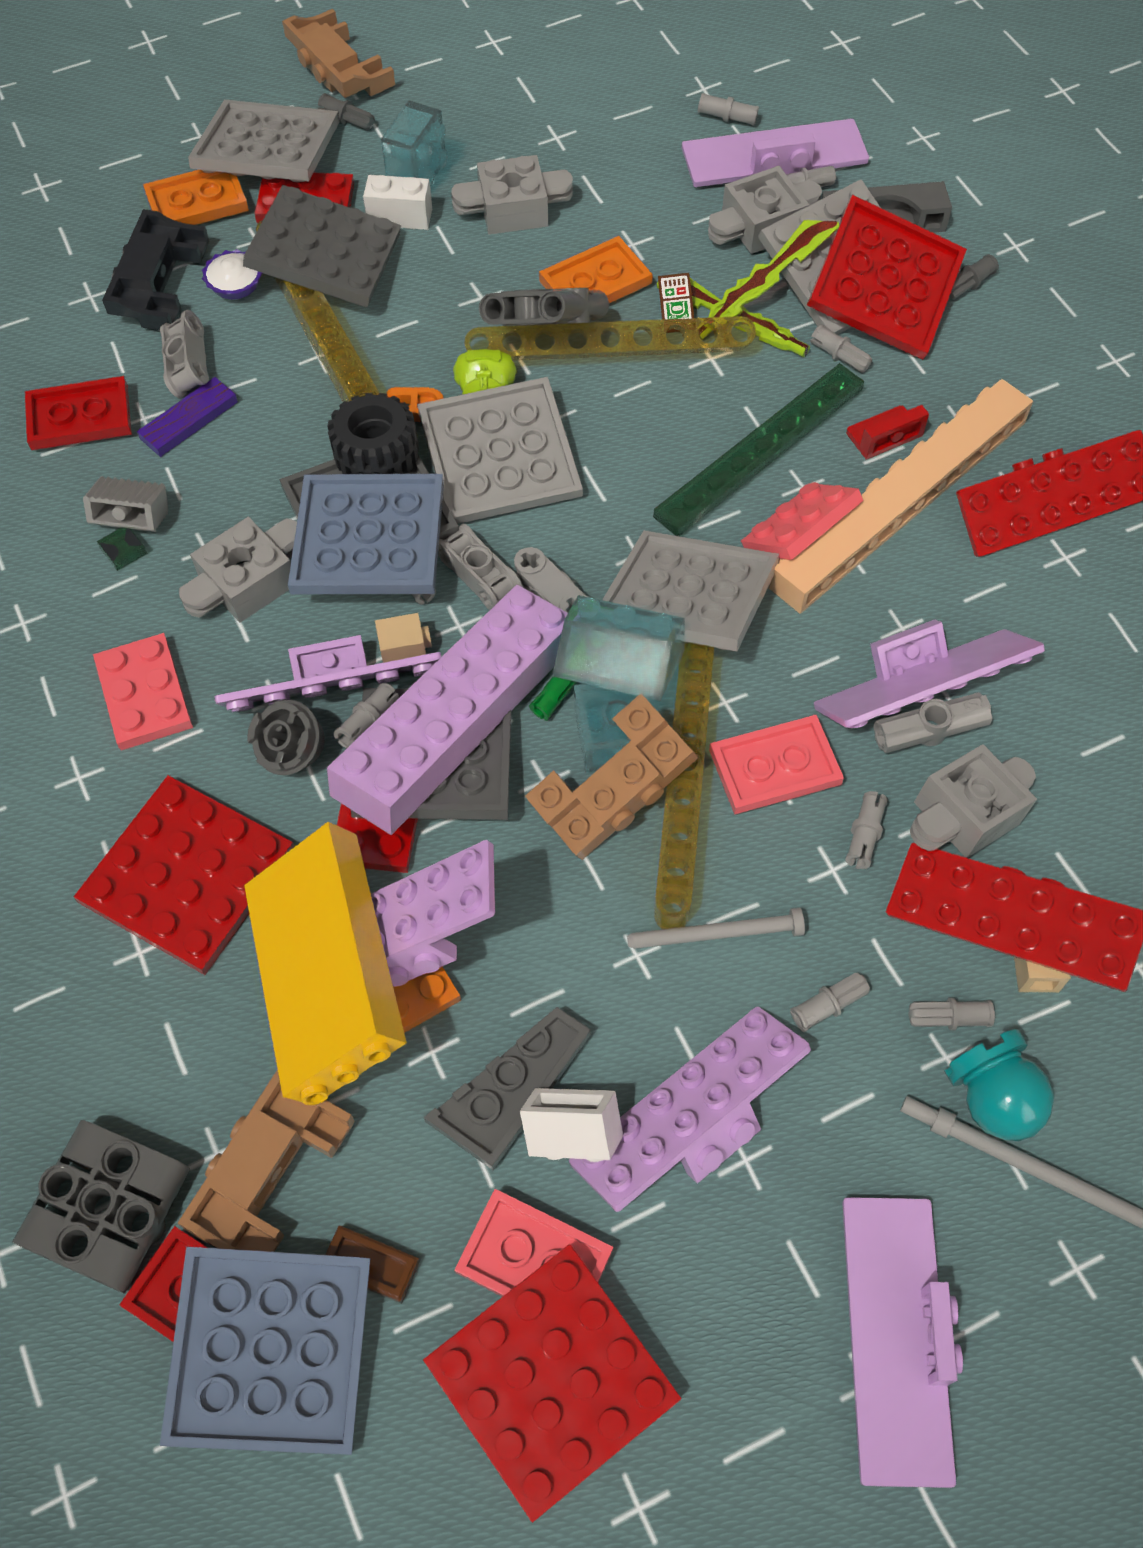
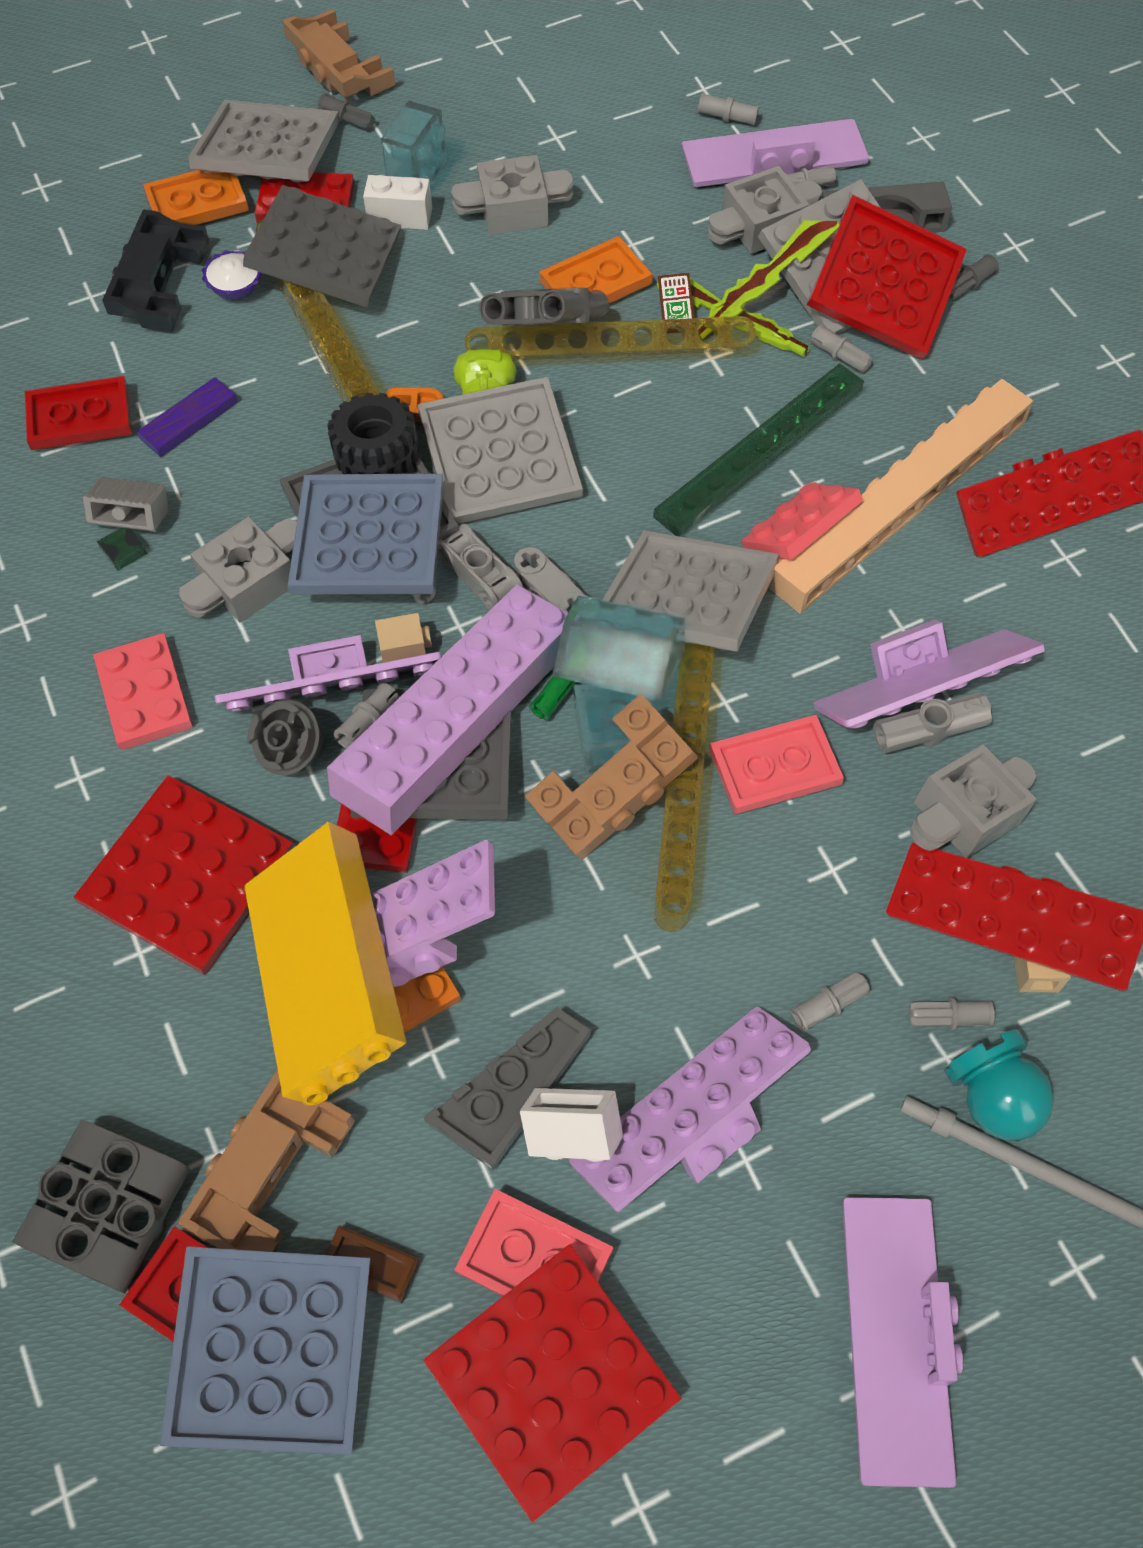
(184, 354): light grey piece -> none
(792, 922): light grey bar -> none
(866, 830): light grey pin -> none
(888, 430): red panel -> none

